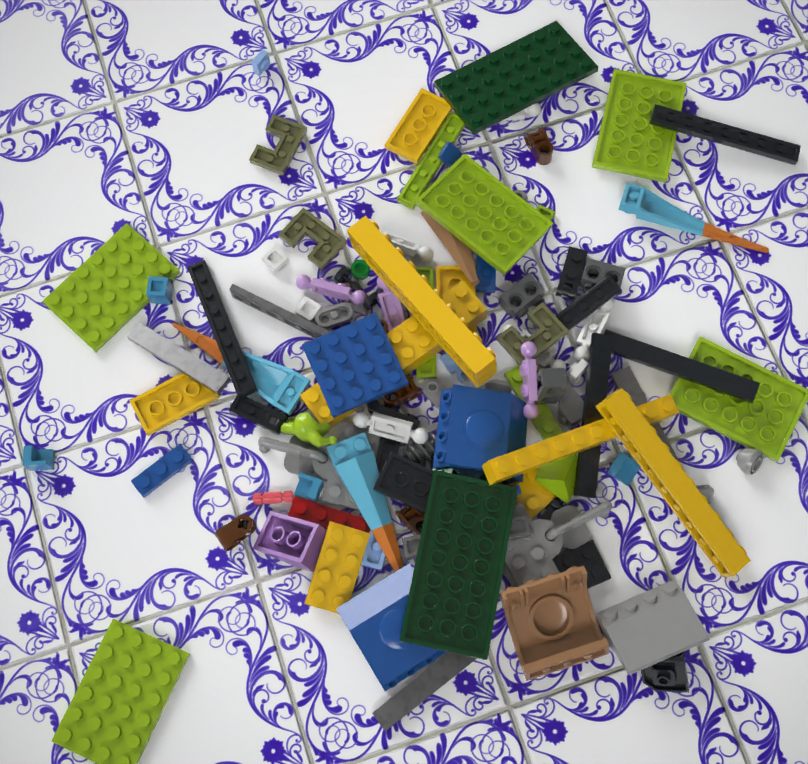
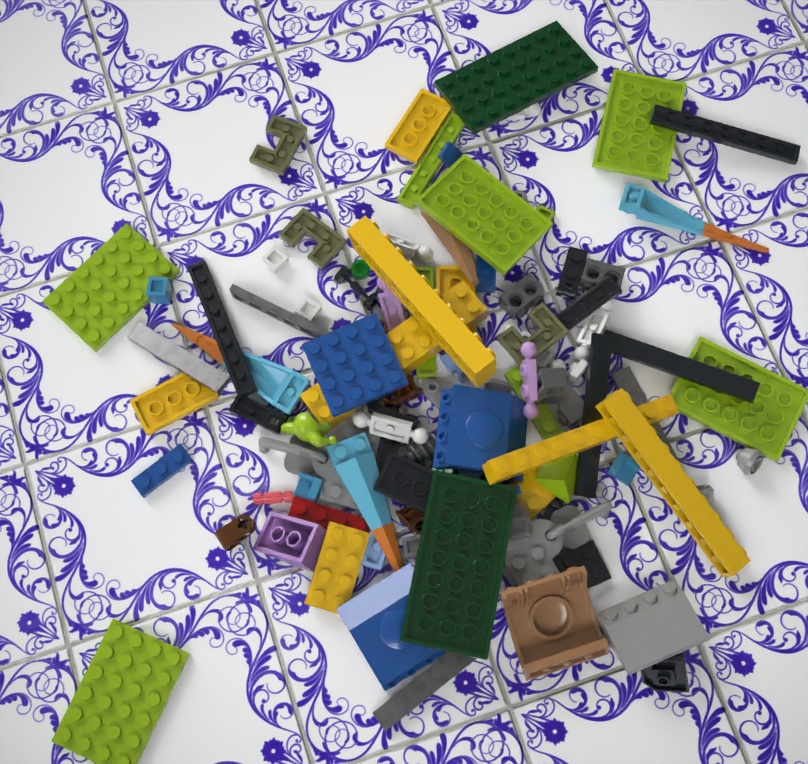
(38, 459): dark azure panel -> none
(261, 62): light blue plate -> none
(326, 288): lavender plate -> none
(333, 313): light grey plate -> none
(538, 143): reddish brown piece -> none

